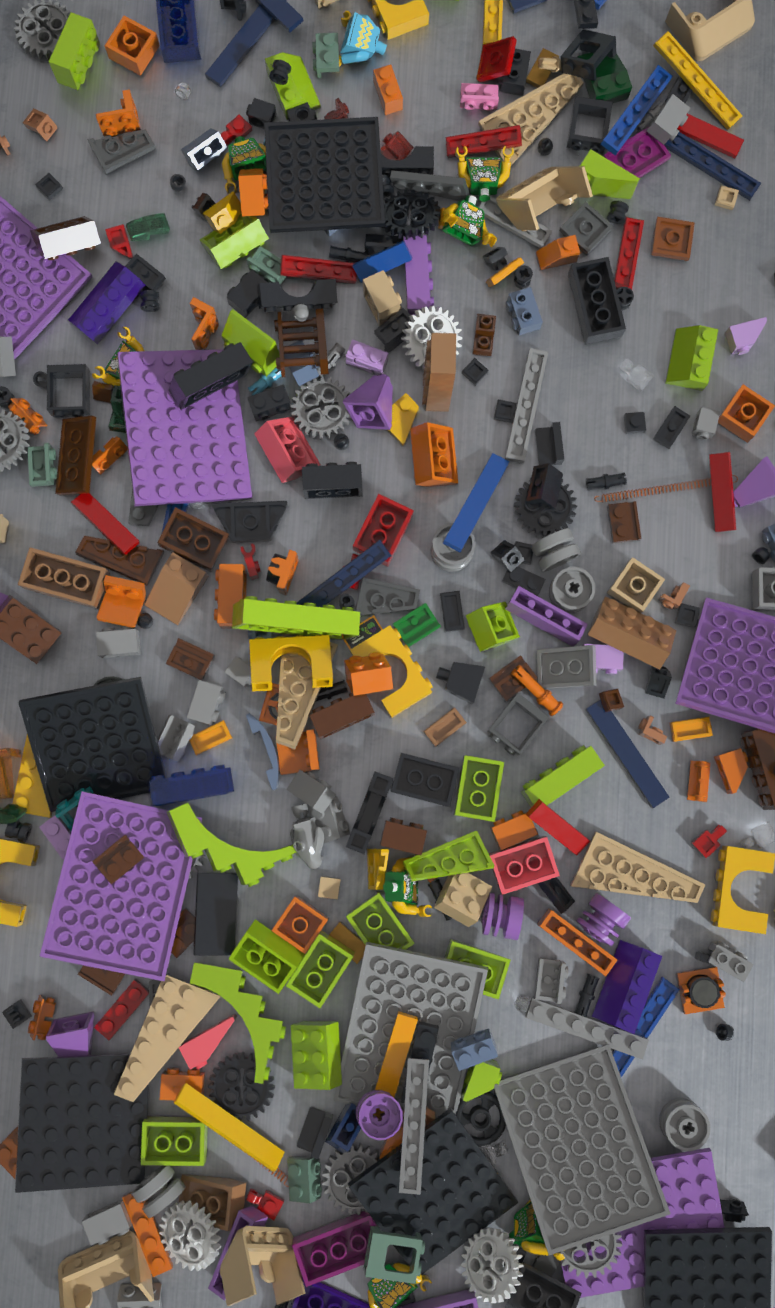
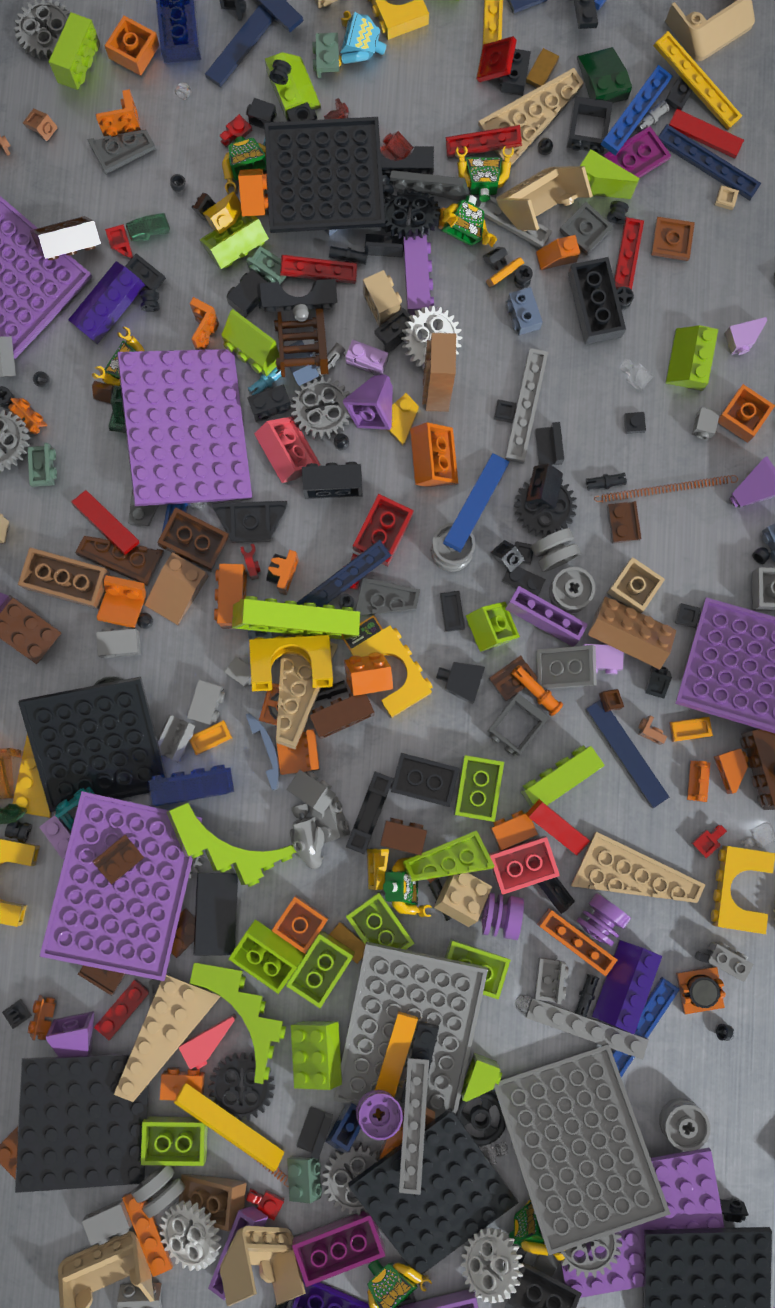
(49, 186): black tile -> none
(68, 371): black window -> none
(75, 455): reddish brown tile -> none
(114, 449): orange hinge -> none
(190, 659): reddish brown plate -> none
(204, 149): sand blue brick -> none
(210, 375): black brick -> none
(329, 887): tan tile -> none
(376, 1255): sand green window -> none
(383, 260): blue tile -> none
(388, 89): orange brick -> none
(417, 625): green plate -> none
(444, 727): medium nougat tile -> none
(474, 1049): sand blue brick -> none
(475, 371): black tile -> none
(479, 96): bright pink bracket -> none
(484, 335): reddish brown slope -> none
(552, 64): tan axle -> none
(589, 41): black window -> none
(669, 119): light grey brick -> none
(671, 427): black plate -> none
(678, 595): nougat bracket -> none
(722, 492): red tile -> none

